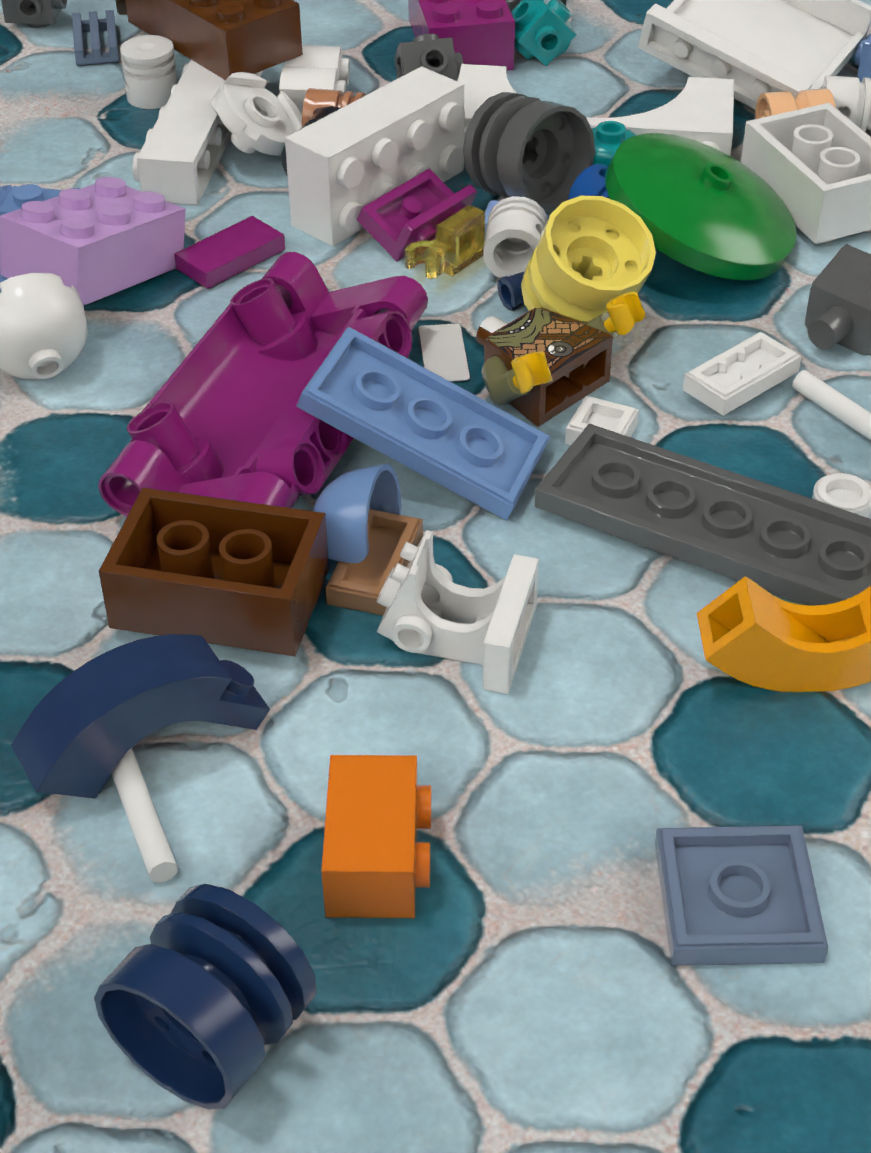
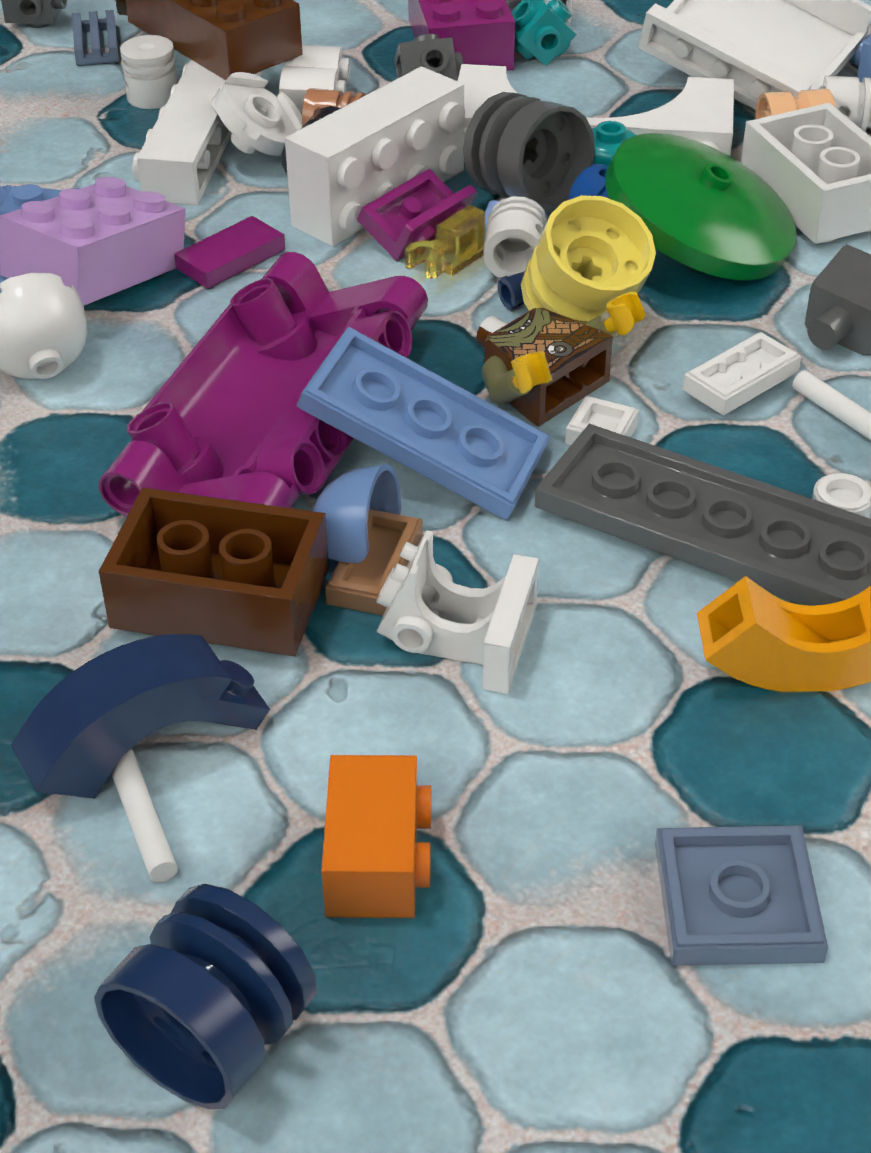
(444, 351): white sticker -> none

